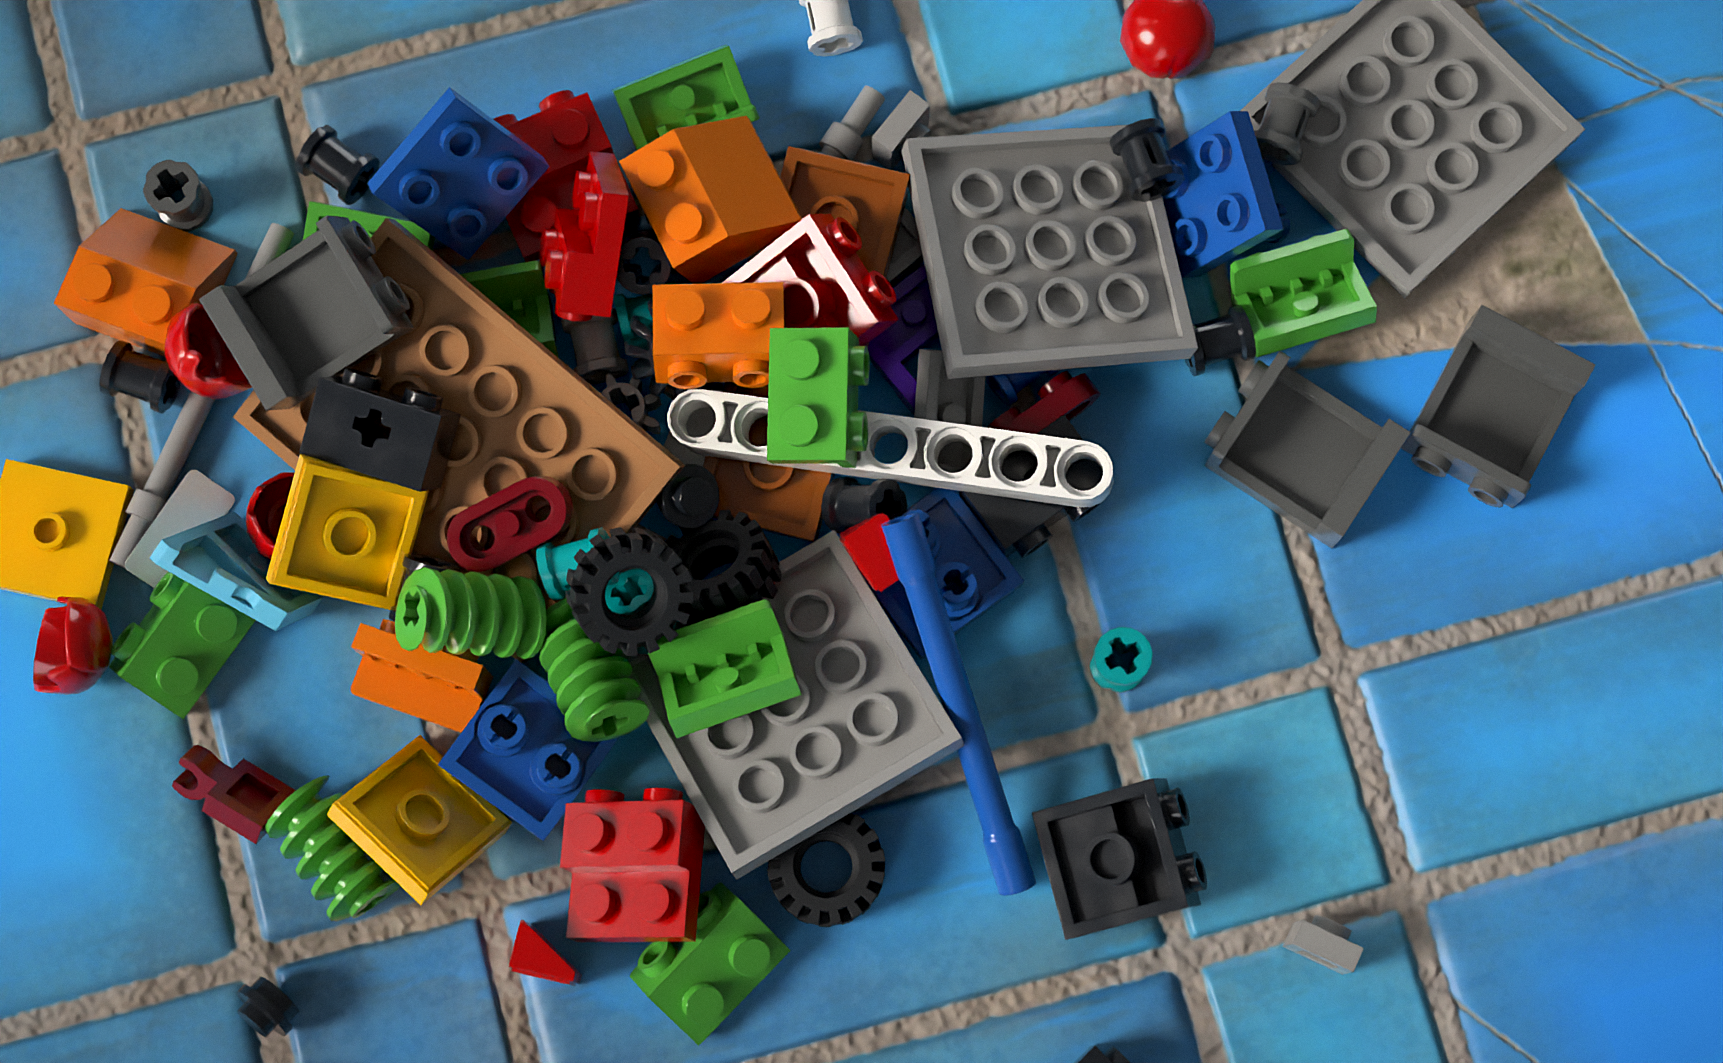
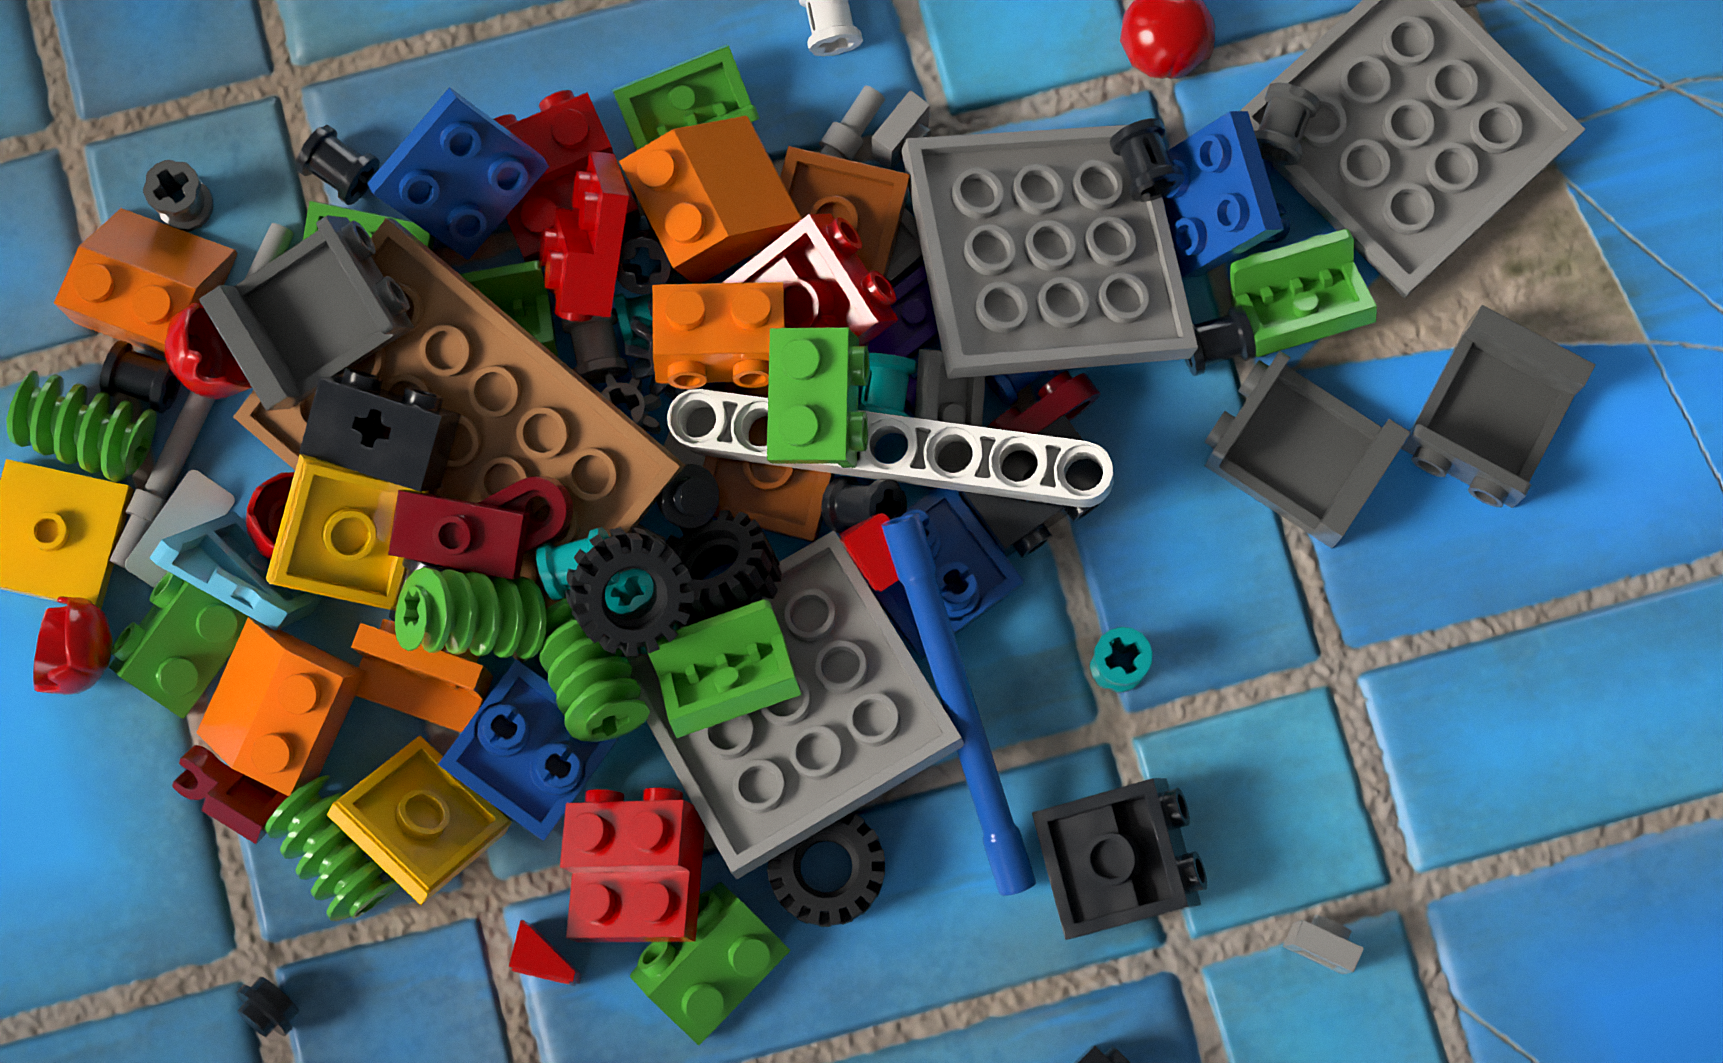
(79, 430): none -> bright green piece
(278, 707): none -> orange slope
(459, 534): none -> dark red plate
(887, 384): none -> teal bush

